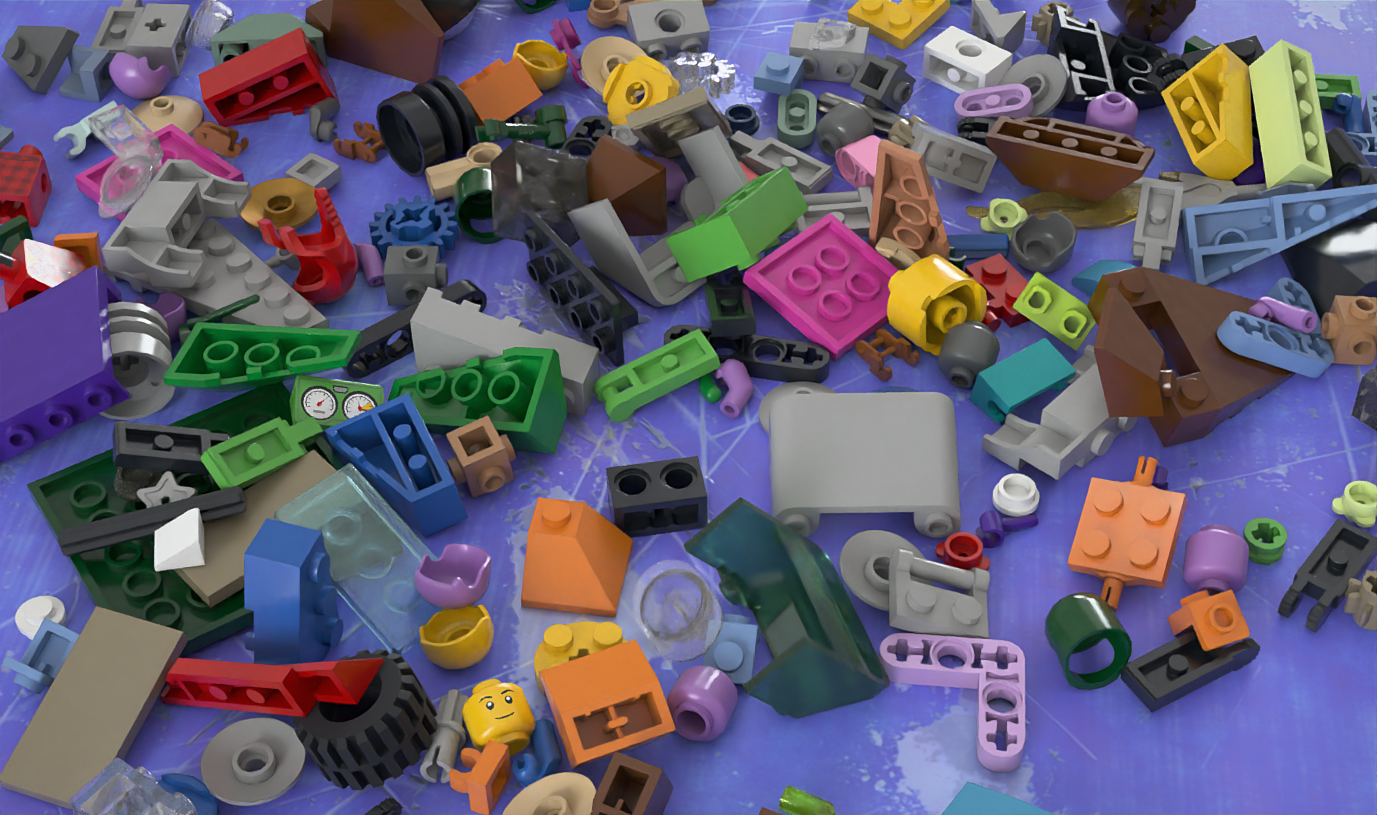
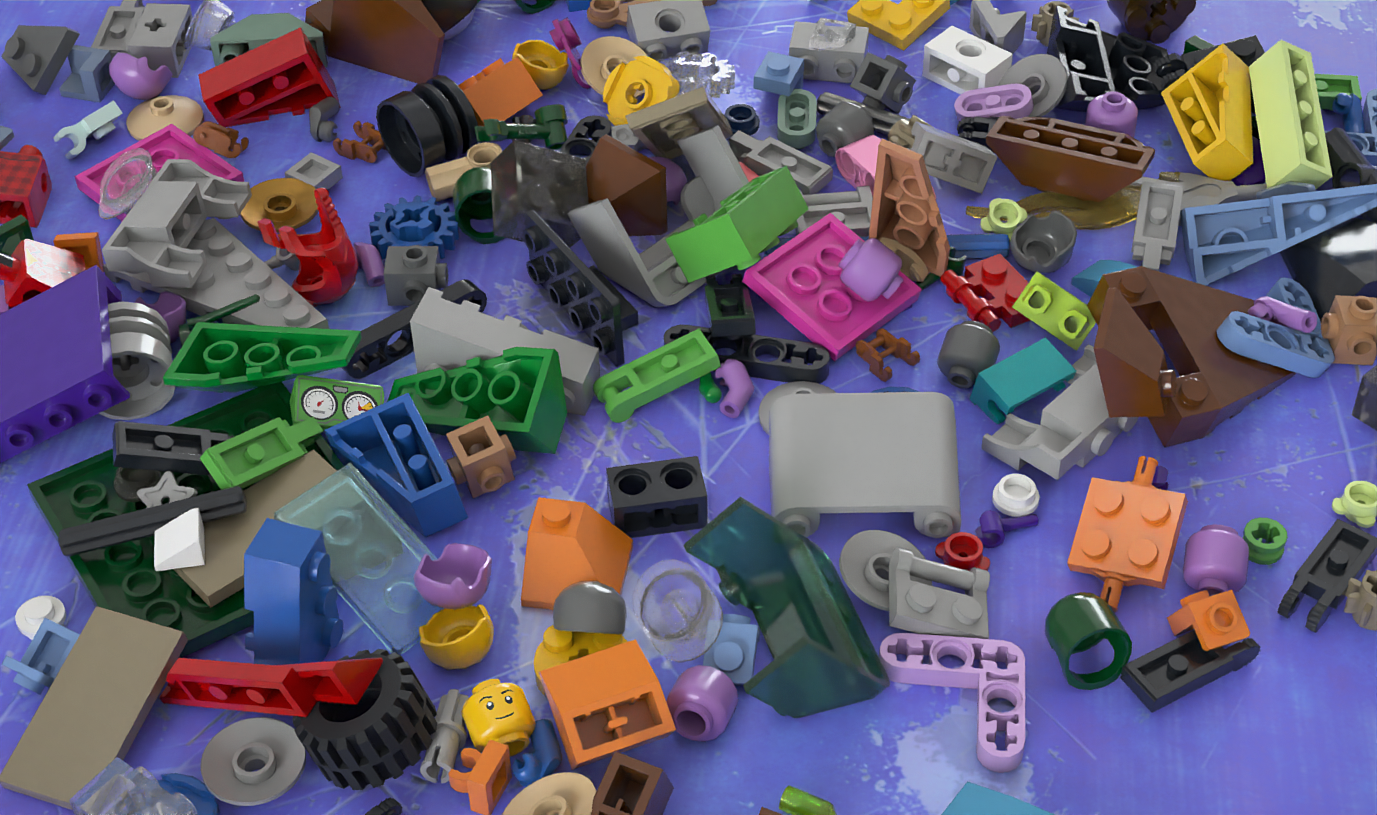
(124, 131): clear hinge -> none
(590, 609): none -> dark grey hair
(871, 269): none -> medium lavender head
(931, 300): yellow brick -> none

